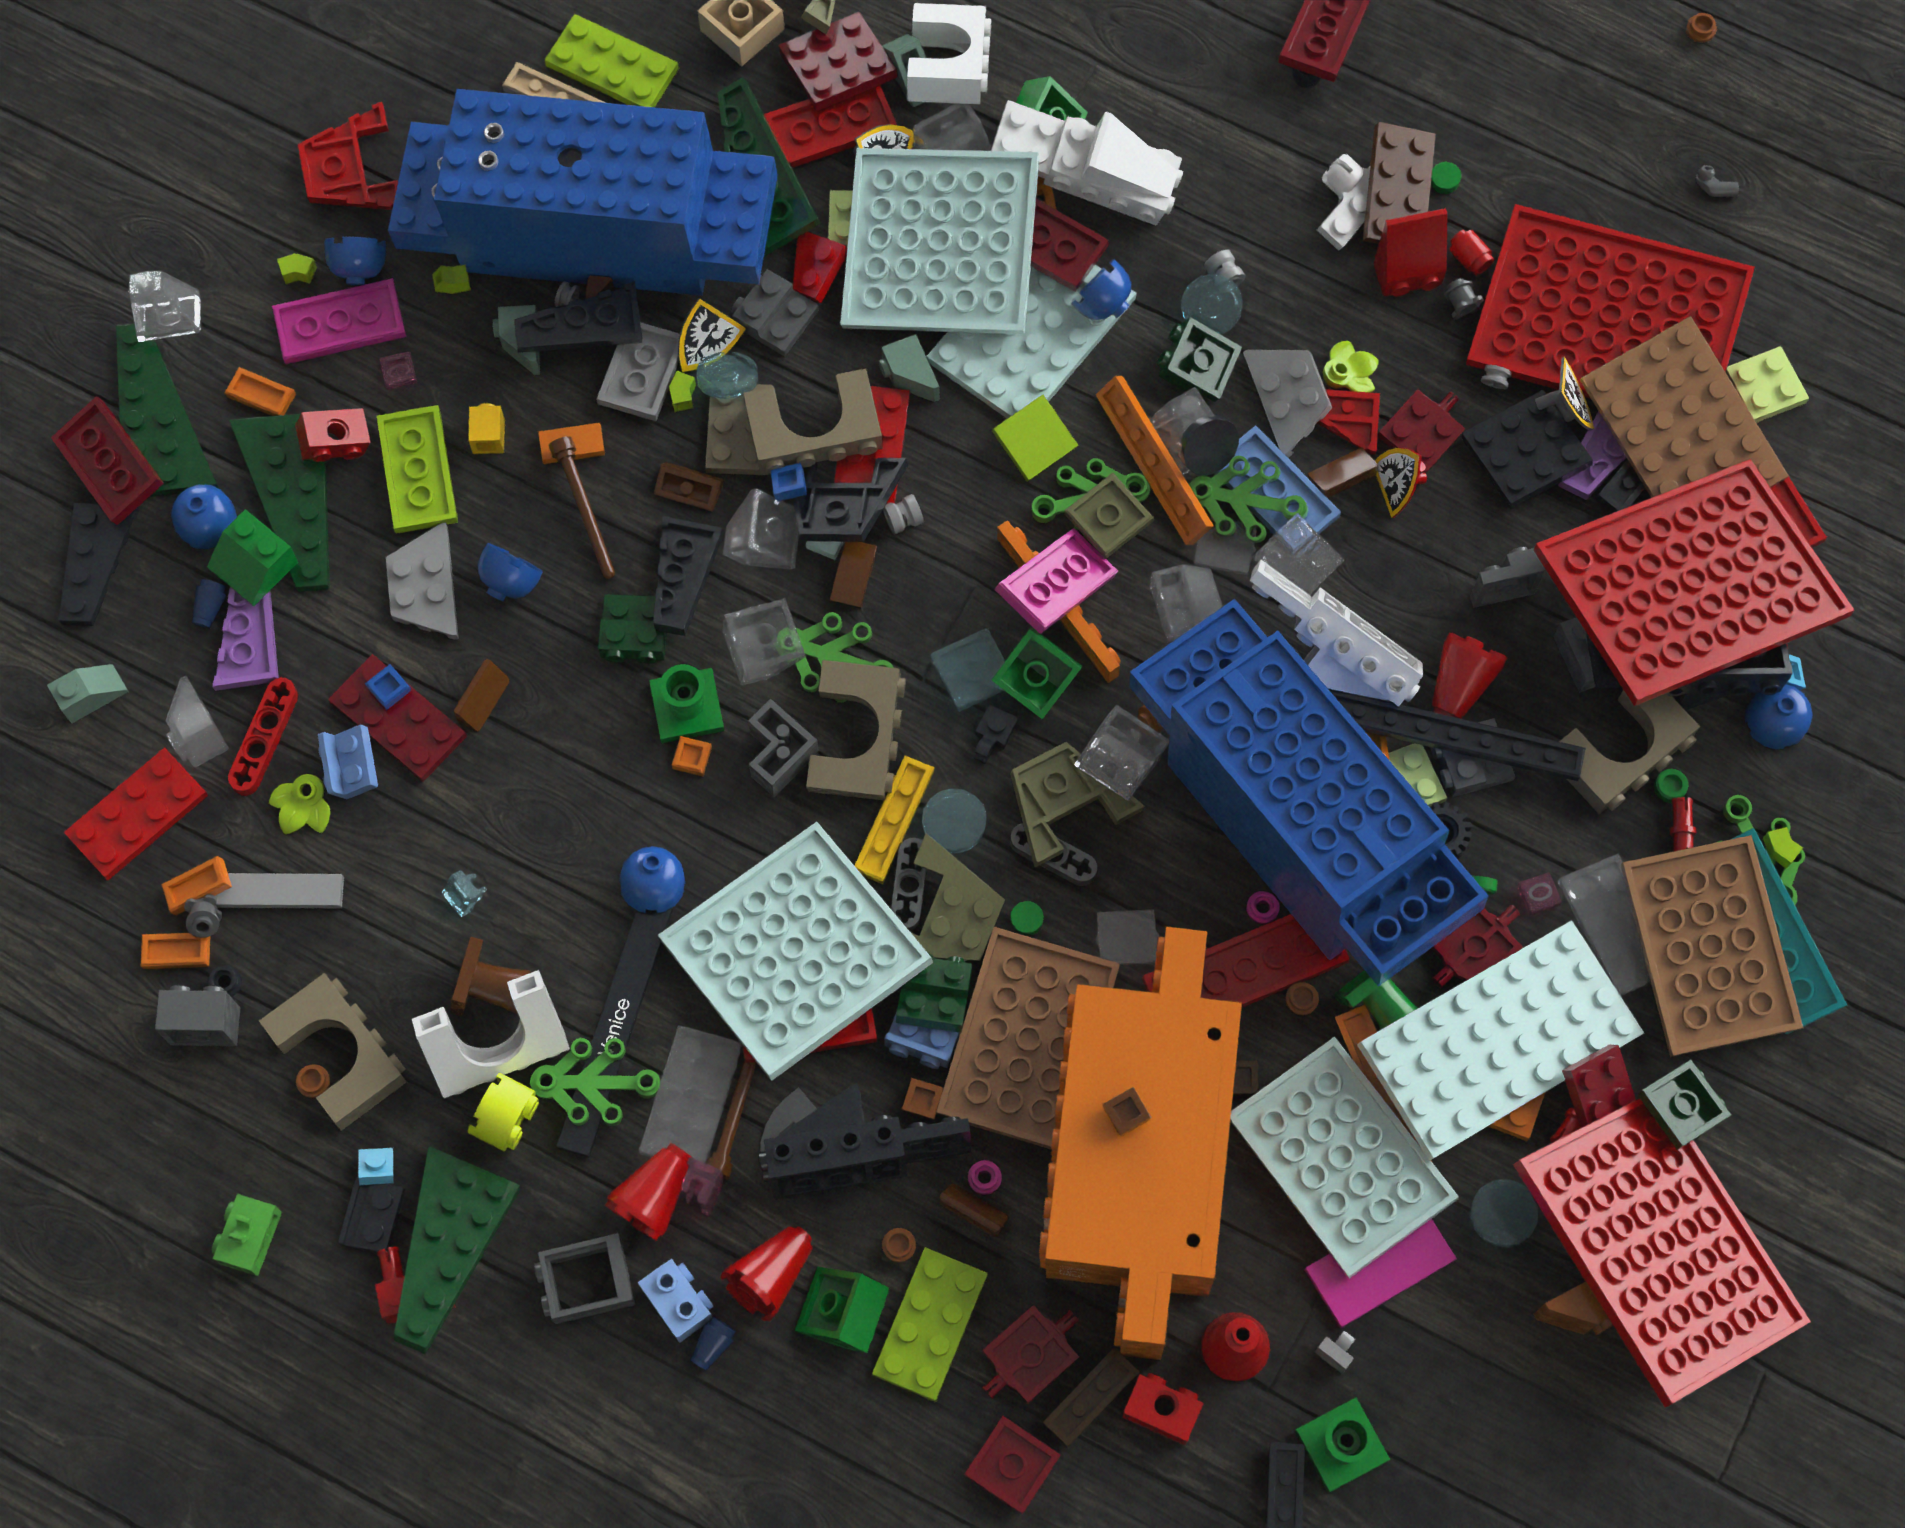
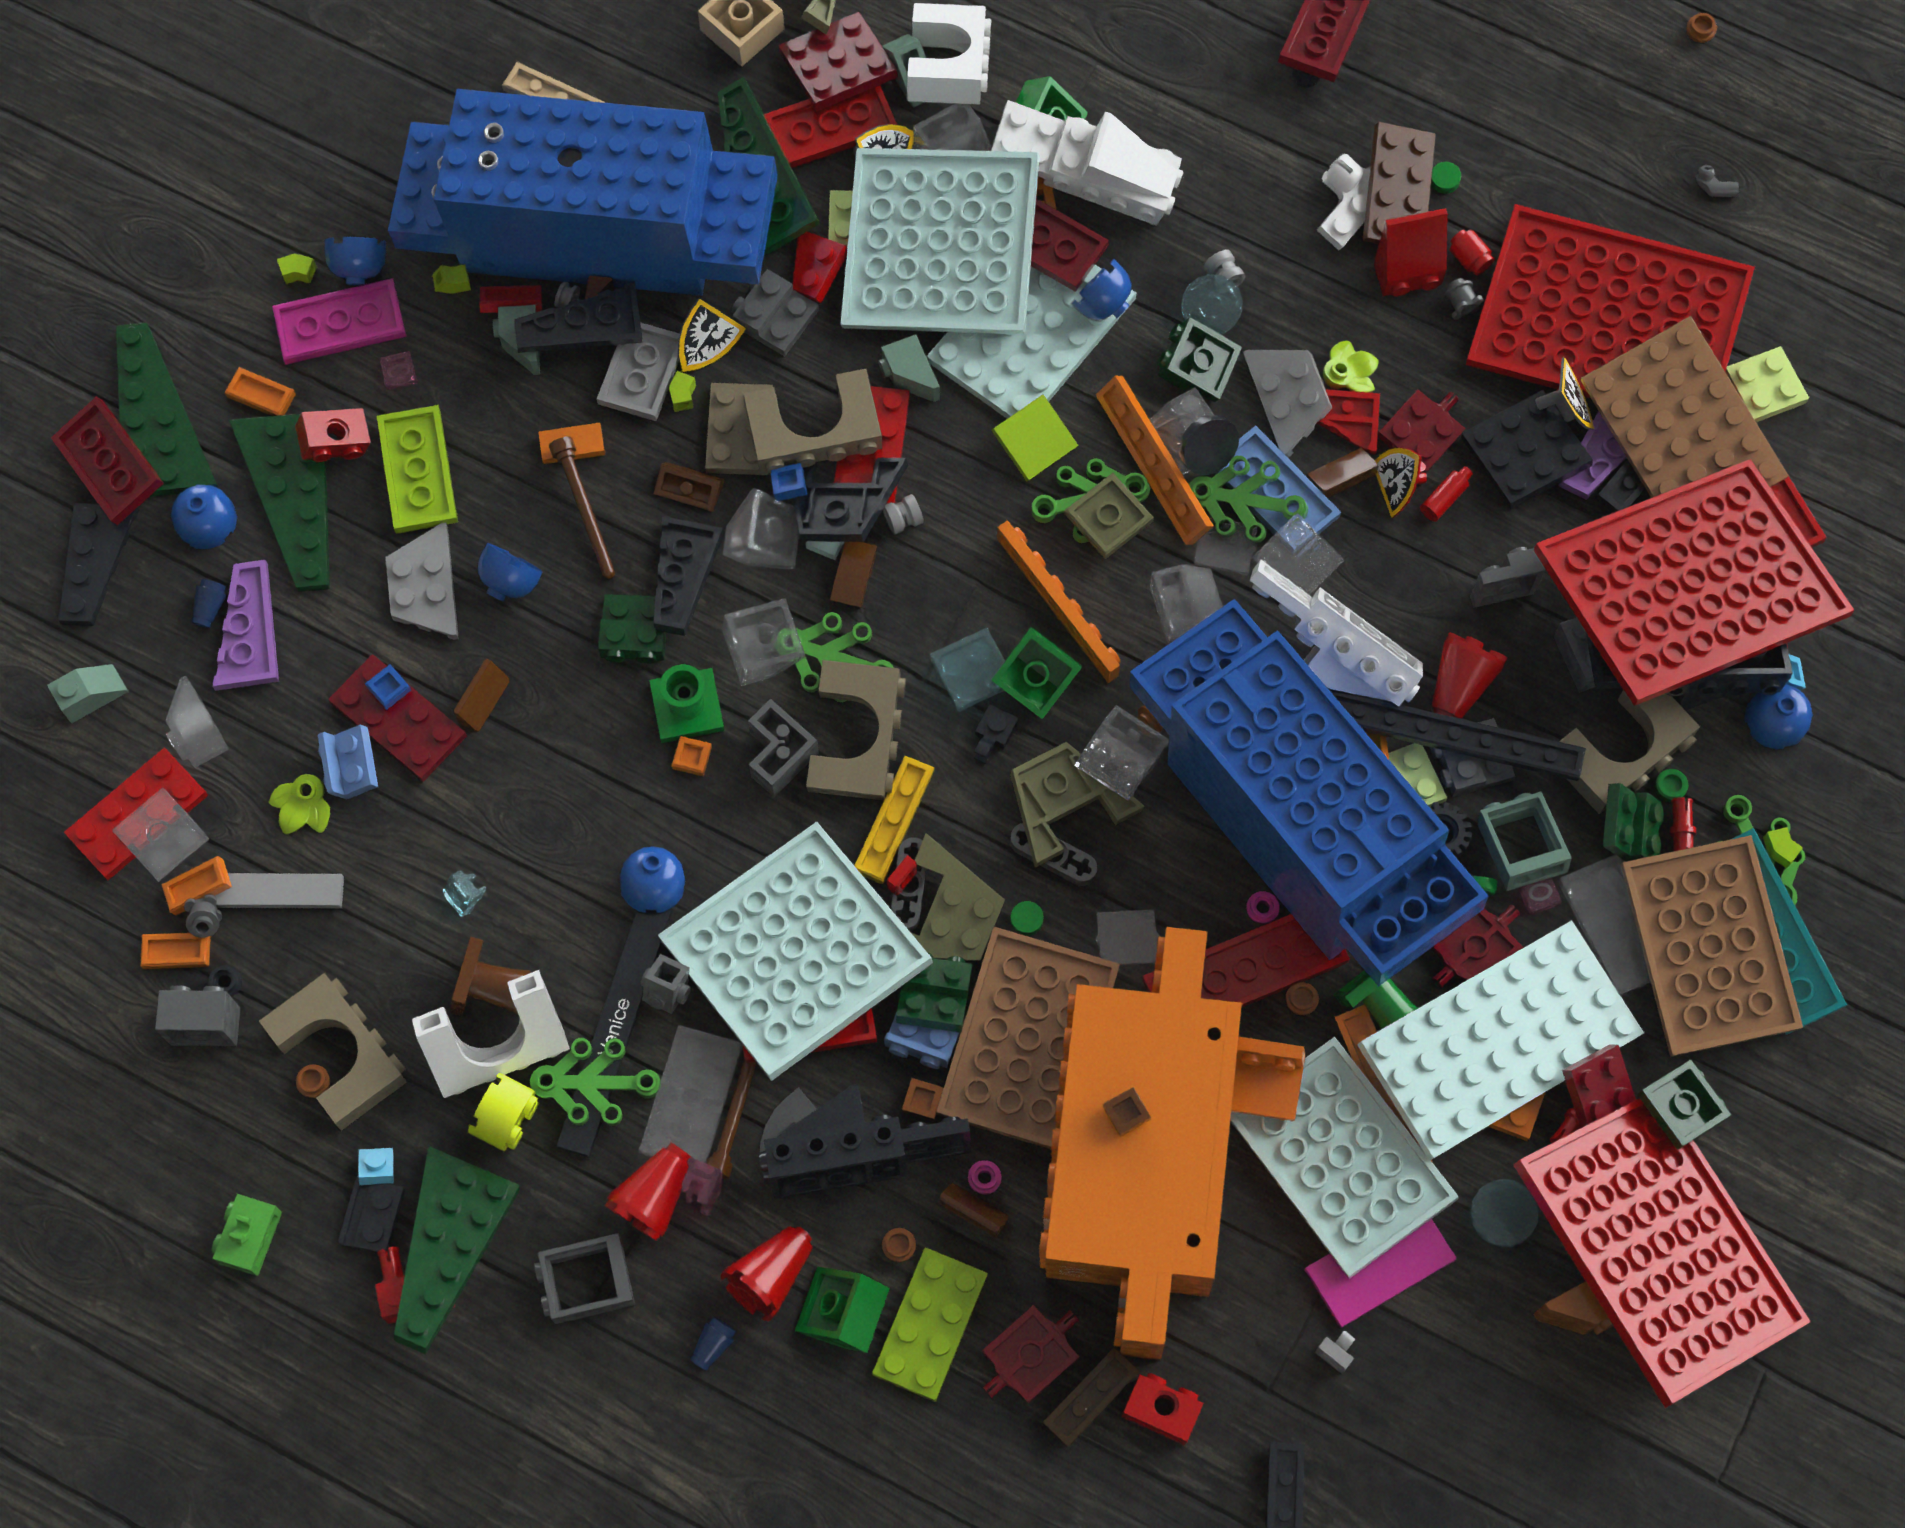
(160, 834): none -> clear slope
(163, 306): clear slope -> none
(251, 558): green slope -> none
(257, 734): red beam -> none
(335, 166): red wing -> none
(486, 429): yellow brick -> none
(506, 296): none -> red plate
(611, 63): lime plate -> none
(666, 984): none -> dark grey brick
(676, 1300): light blue brick -> none
(726, 375): clear light blue tile -> none
(902, 875): none -> red tile
(954, 819): clear light blue tile -> none
(1012, 1465): dark red plate -> none
(1056, 580): tile -> none
(1227, 1354): red cone -> none
(1267, 1078): none -> orange bracket
(1332, 1460): green plant -> none
(1446, 494): none -> red cylinder
(1496, 376): light grey bush -> none
(1531, 869): none -> sand green window
(1632, 823): none -> dark green plate

